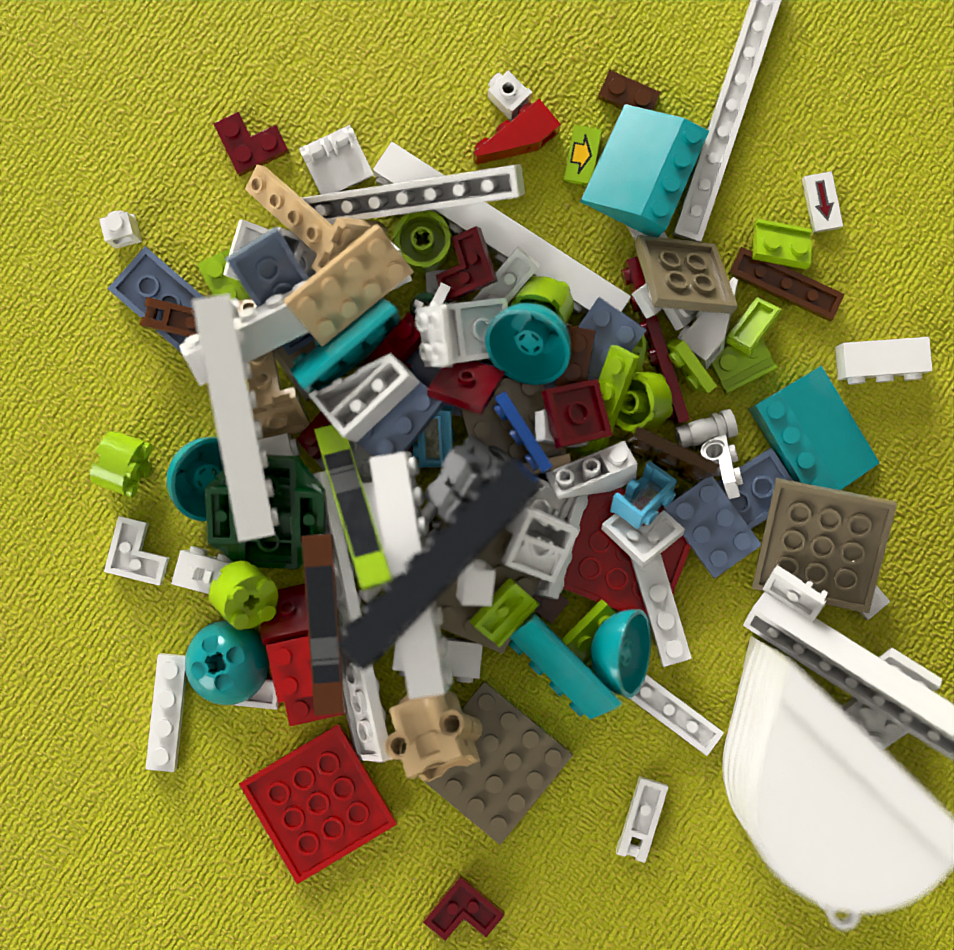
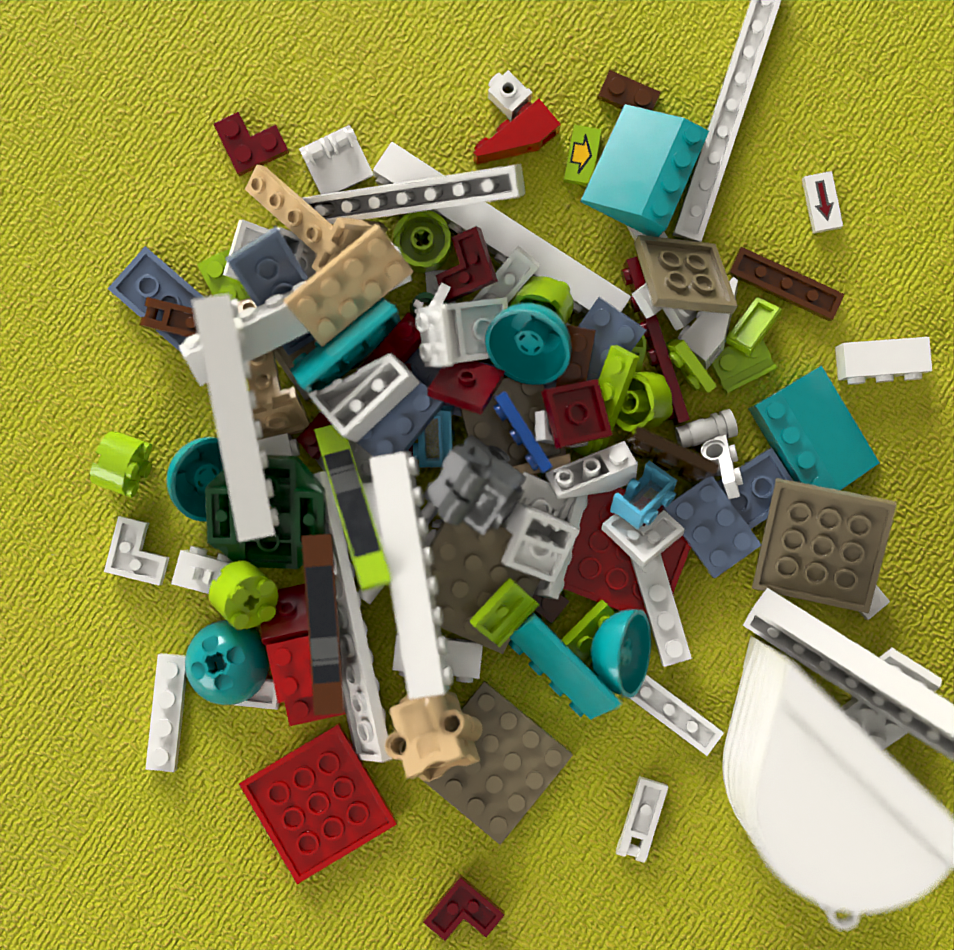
(120, 229): white brick -> none
(440, 564): black brick -> none
(476, 584): white brick -> none
(782, 244): lime plate -> none
(795, 593): white plate -> none

